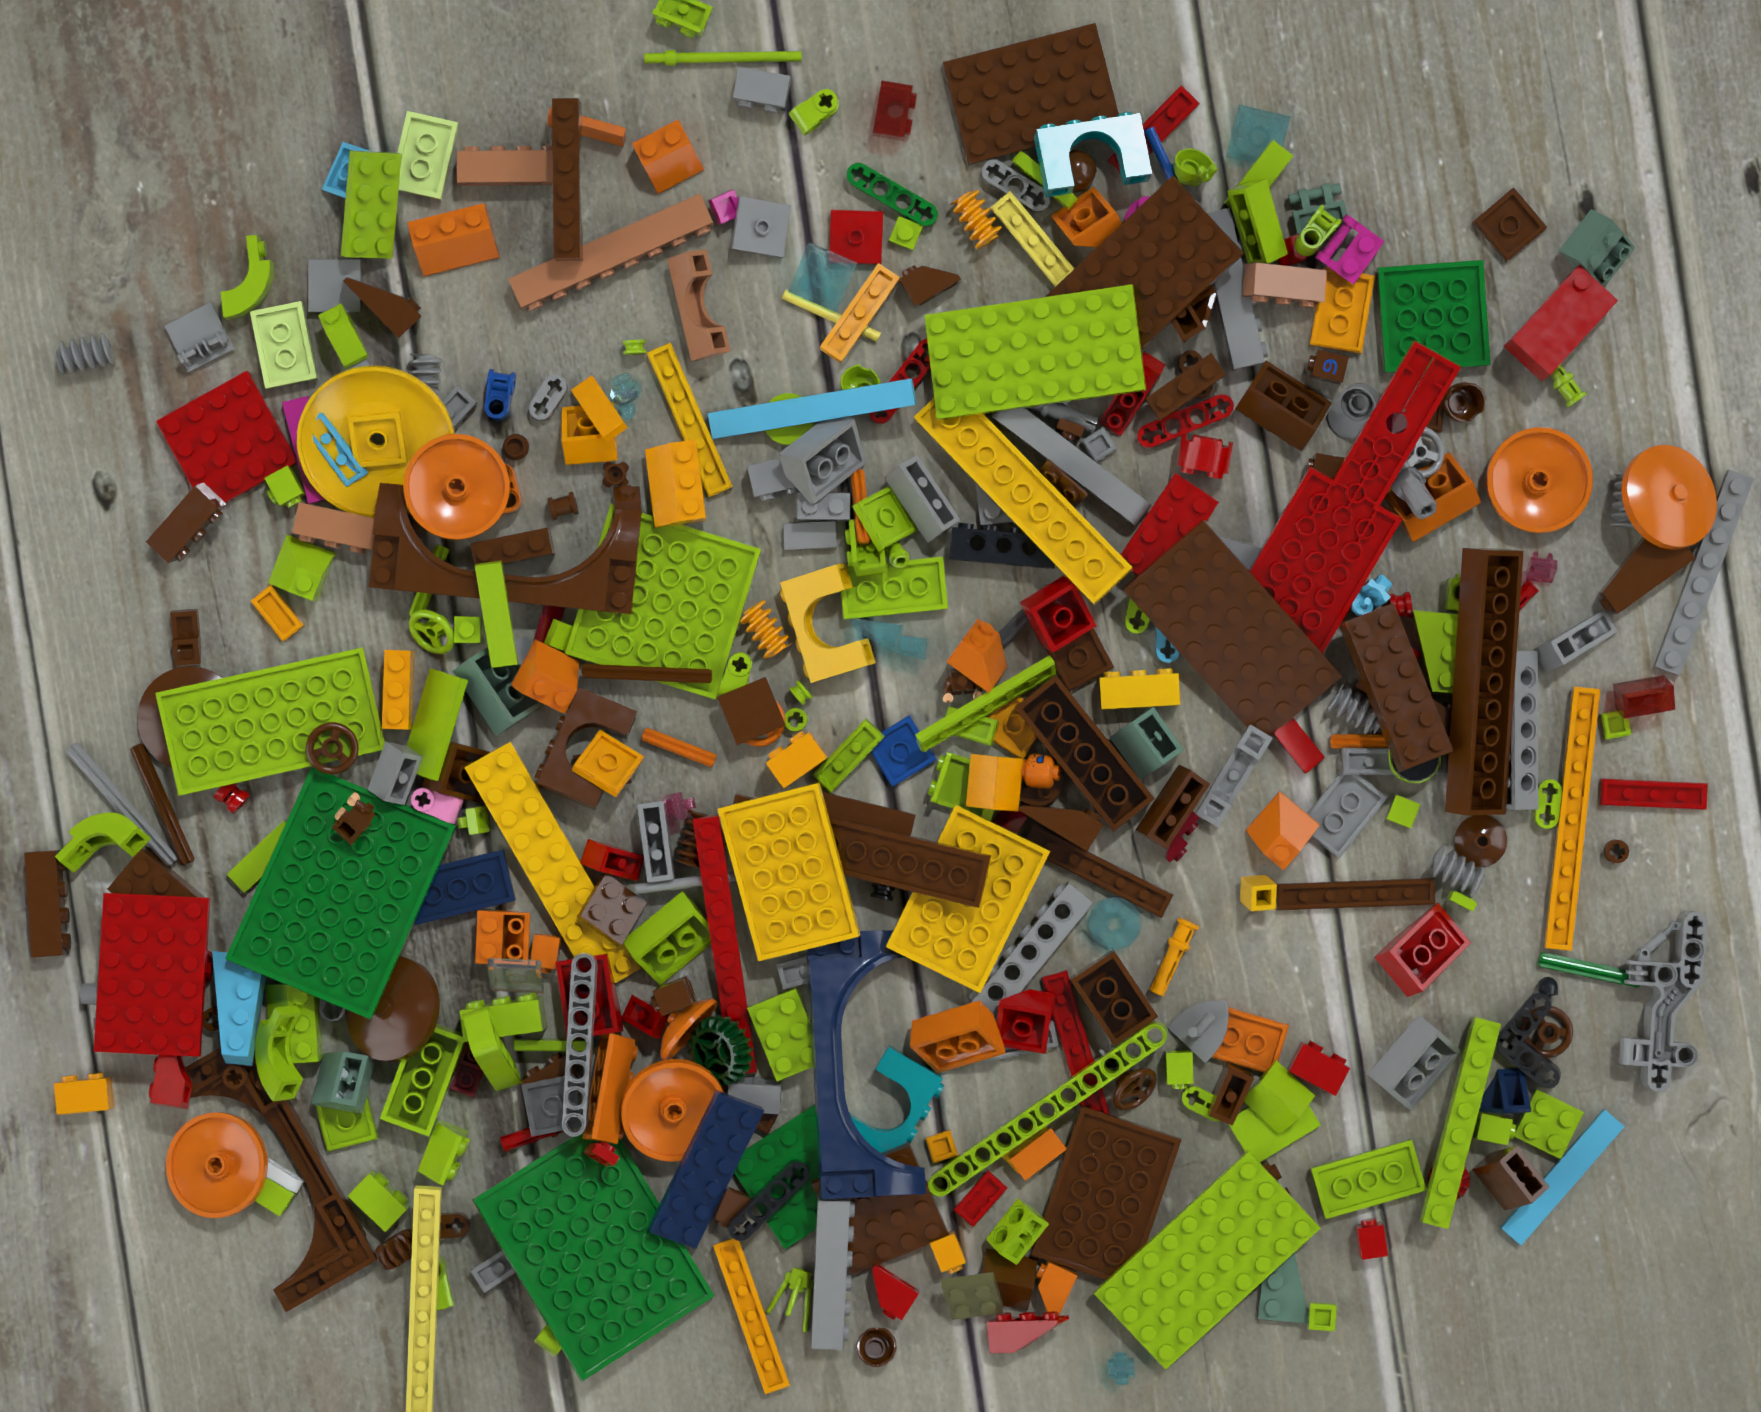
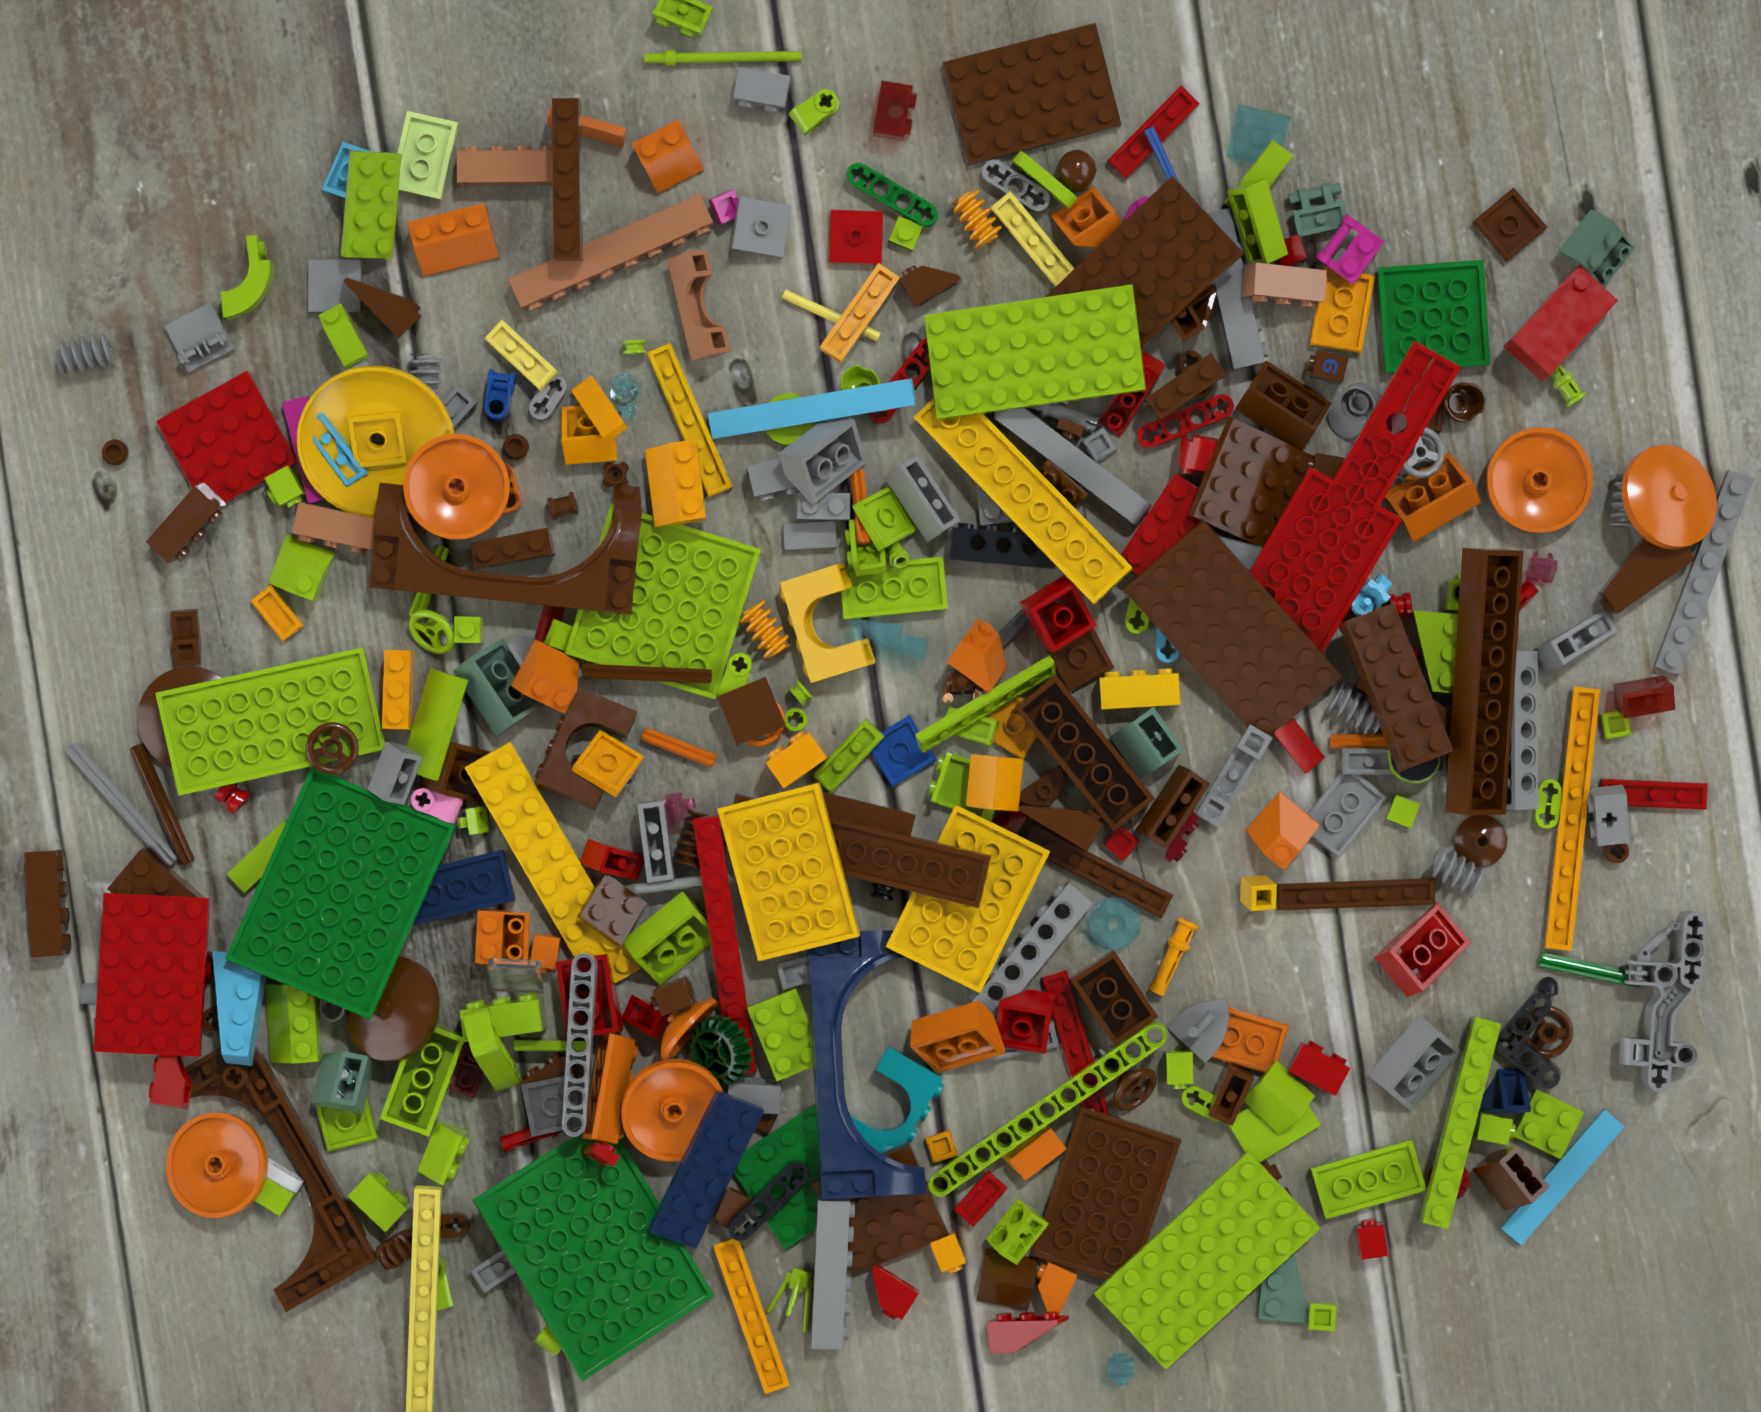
(83, 1095): light orange brick -> none
(98, 832): lime arch -> none
(115, 452): none -> reddish brown plate
(273, 1054): lime arch -> none
(283, 345): yellowish green plate -> none
(353, 823): reddish brown piece -> none
(496, 614): lime tile -> none
(521, 355): none -> light yellow tile
(822, 277): clear light blue plate -> none
(876, 1347): reddish brown hair -> none
(972, 1296): olive plate -> none
(1040, 771): orange head -> none
(1121, 133): arch -> none
(1121, 842): none -> red tile
(1193, 167): lime piece -> none
(1248, 482): none -> reddish brown plate
(1319, 229): lime piece -> none
(1411, 488): light grey piece -> none
(1462, 900): lime tile -> none
(1616, 828): none -> light grey brick

